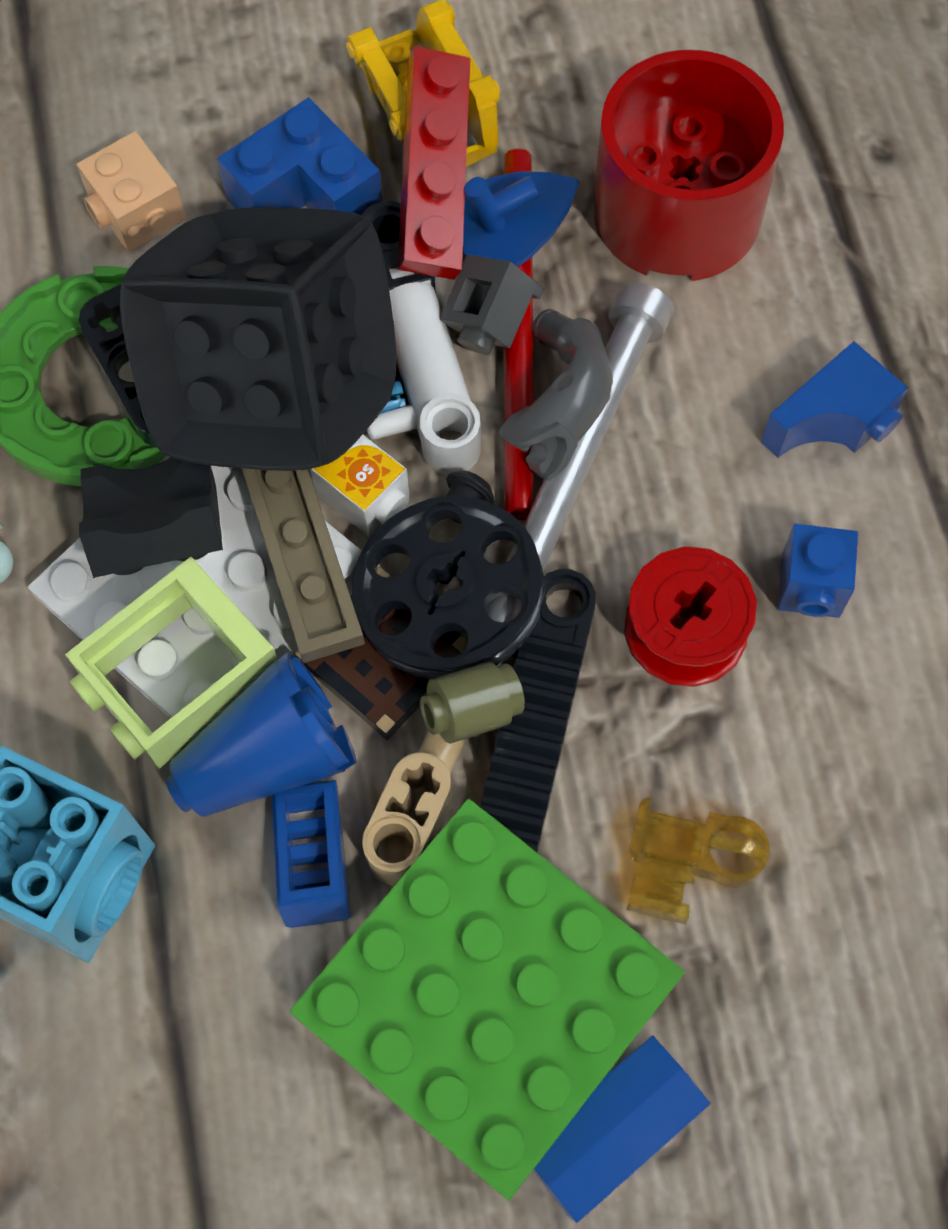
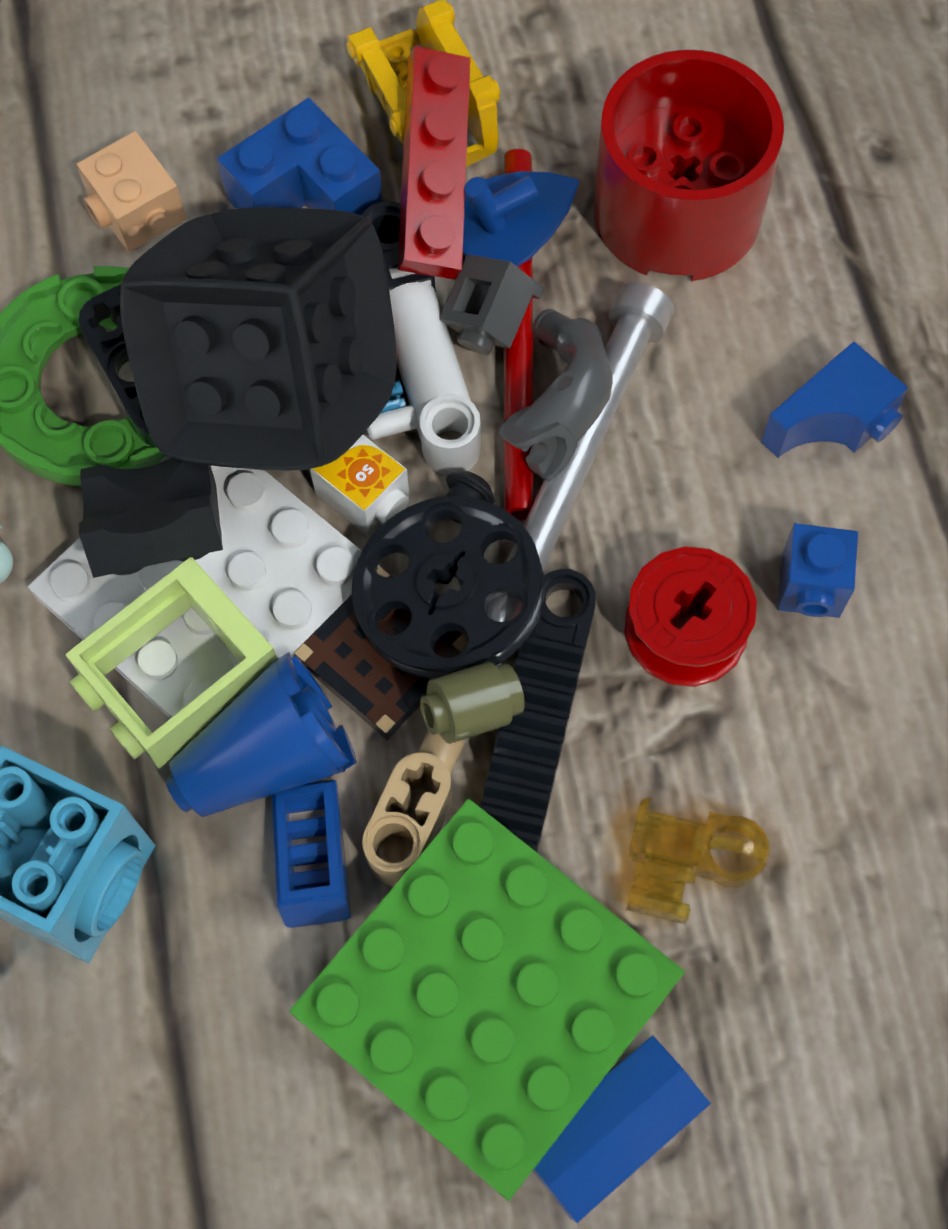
(304, 562): dark tan plate -> none

